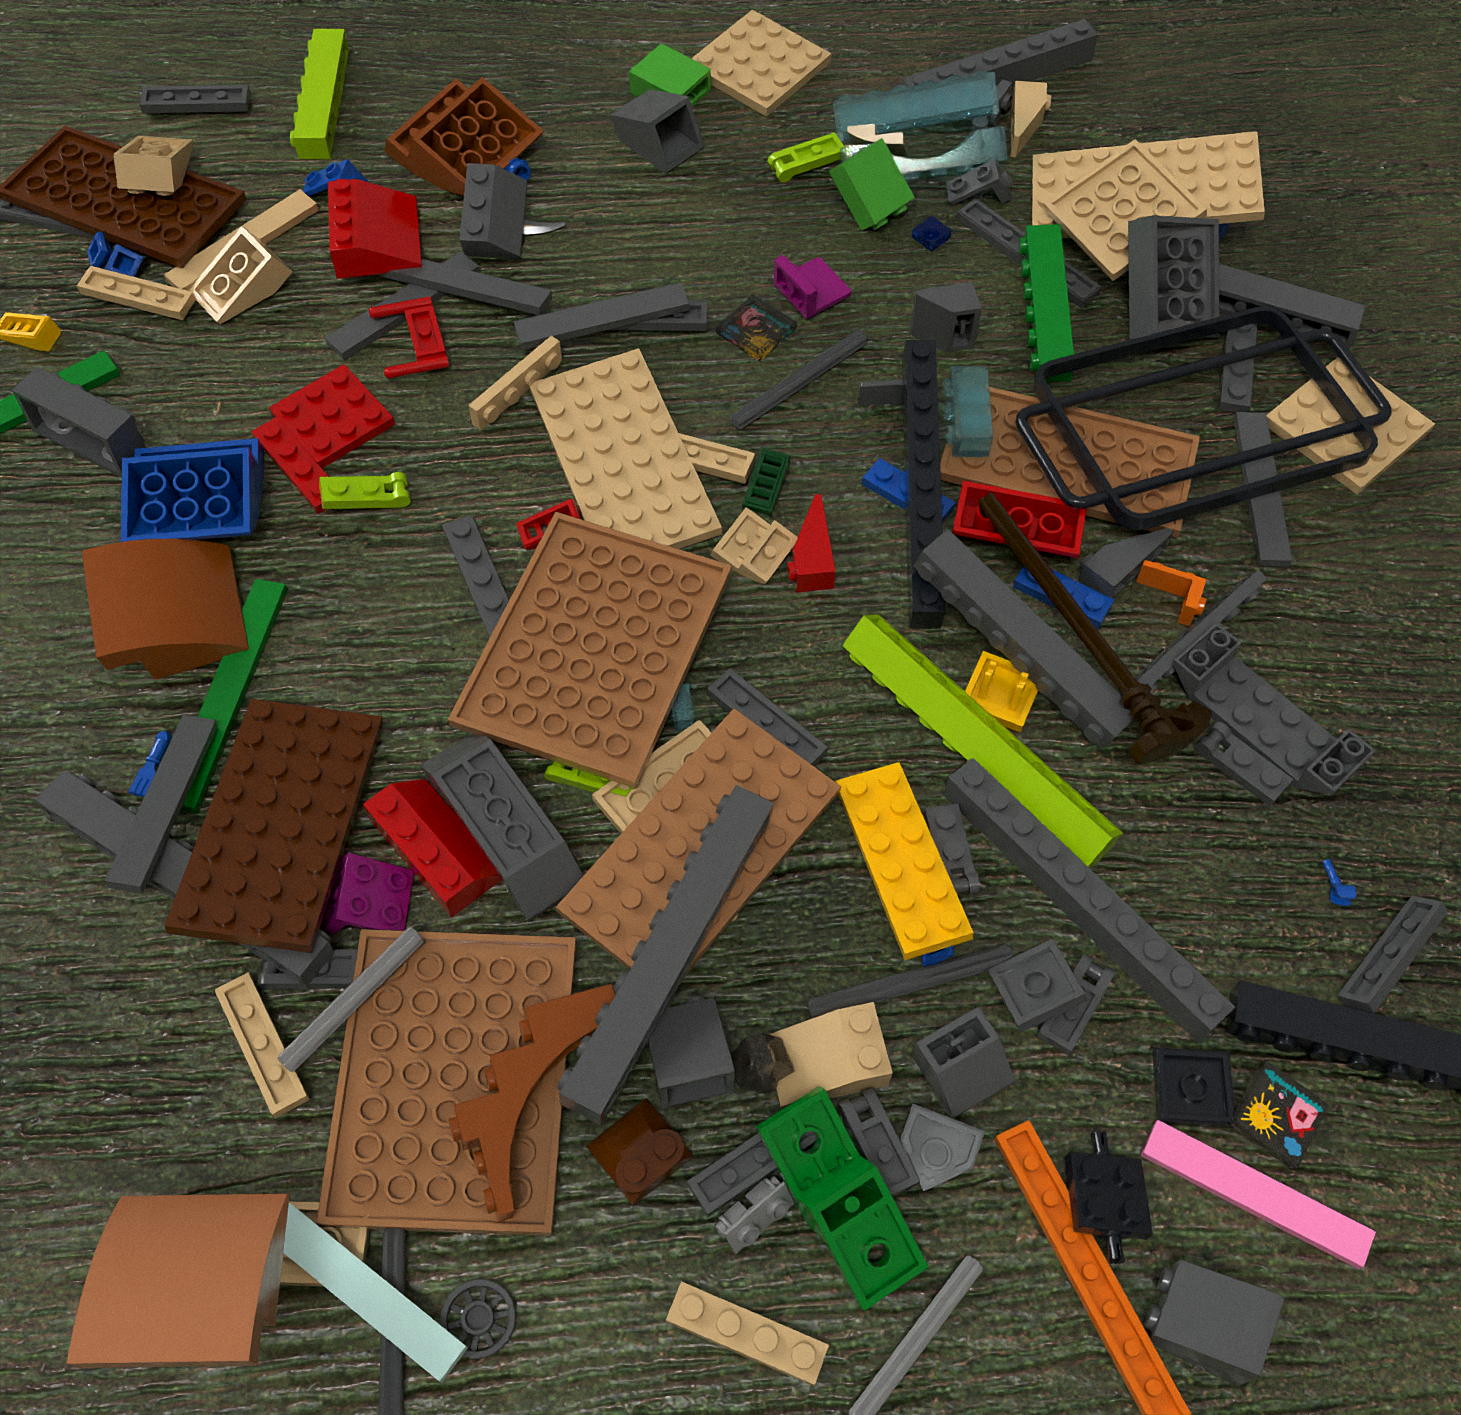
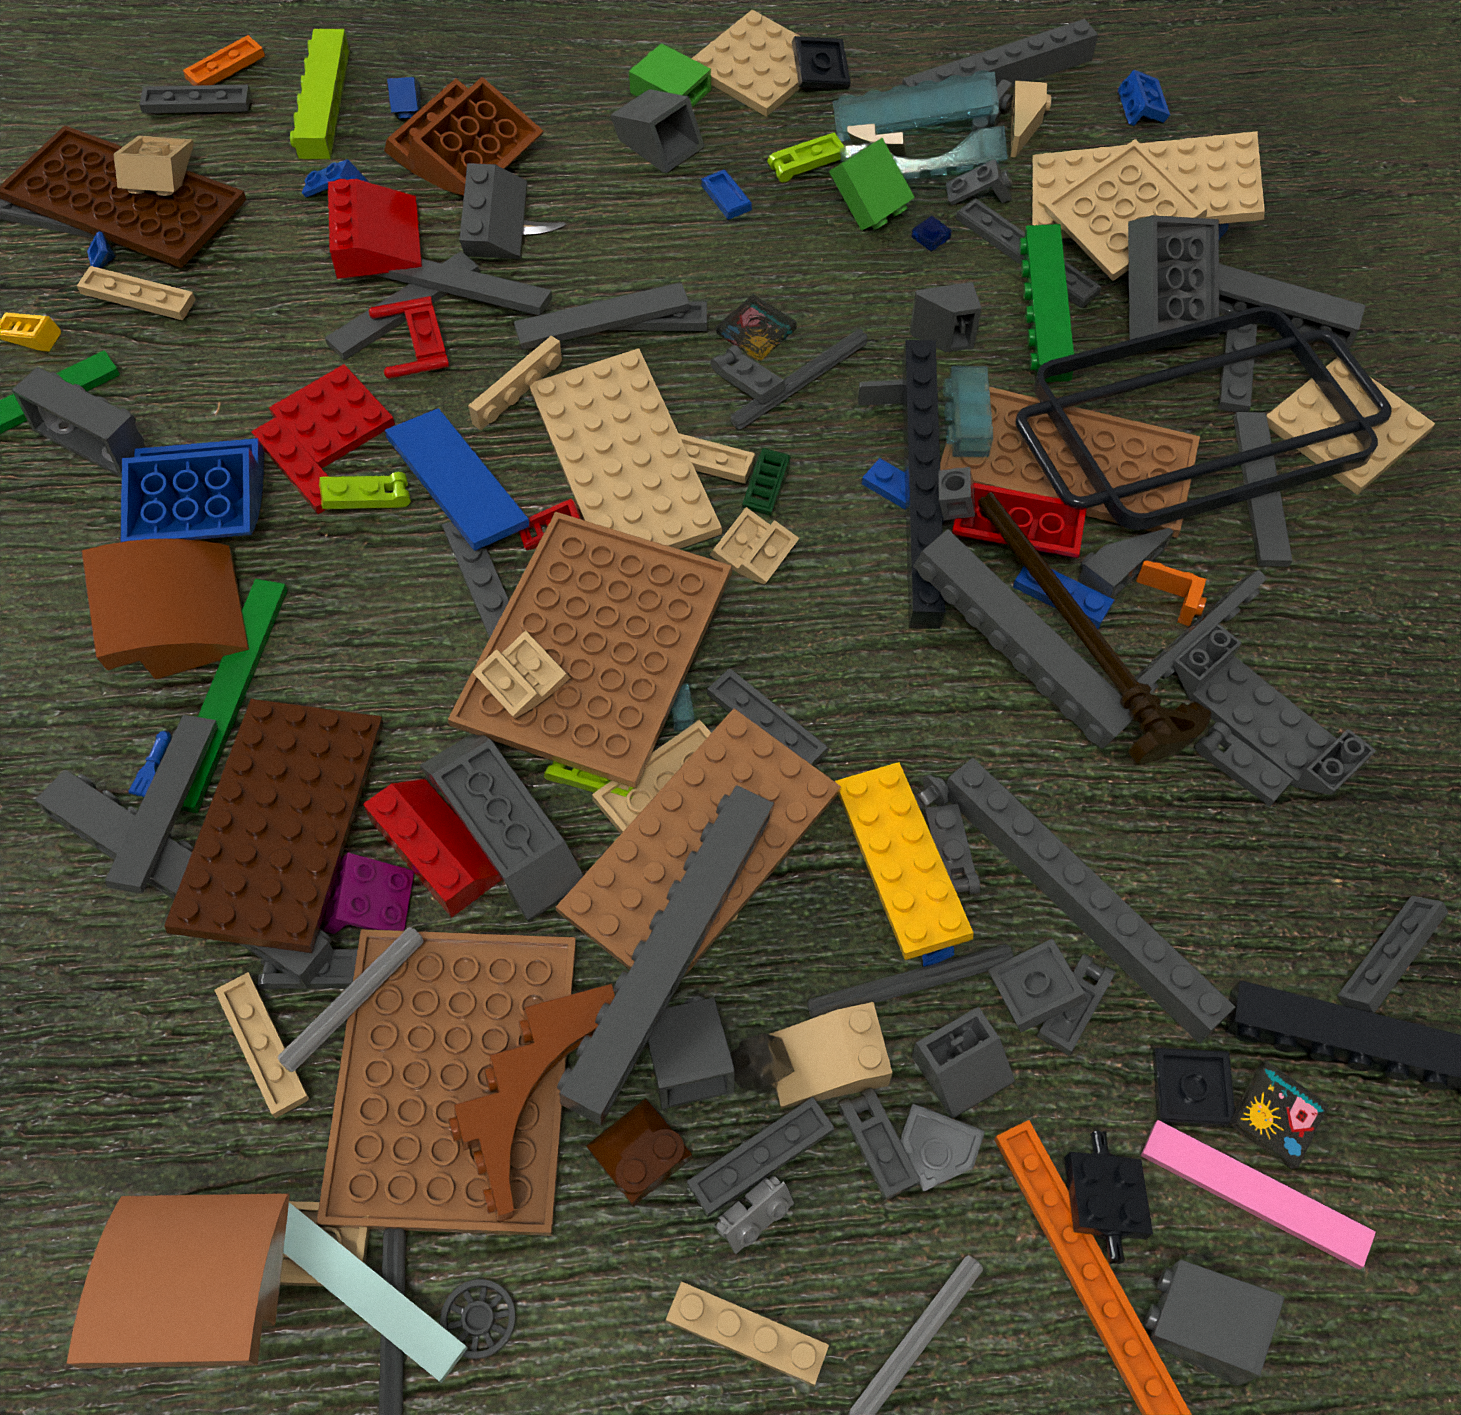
(124, 261): blue slope -> none
(224, 62): none -> orange plate
(239, 277): tan slope -> none
(264, 226): tan tile -> none
(404, 96): none -> blue slope
(457, 479): none -> blue tile
(521, 675): none -> tan slope
(522, 166): blue plate -> none
(726, 194): none -> blue tile
(747, 375): none -> dark grey plate
(809, 286): magenta bracket -> none
(812, 558): red slope -> none
(821, 62): none -> black tile
(842, 1198): green bracket -> none
(935, 790): none -> dark grey plate
(956, 493): none -> dark grey brick
(978, 735): lime brick -> none
(1002, 690): yellow plate -> none
(1141, 97): none -> blue bracket
(1339, 893): blue hand -> none

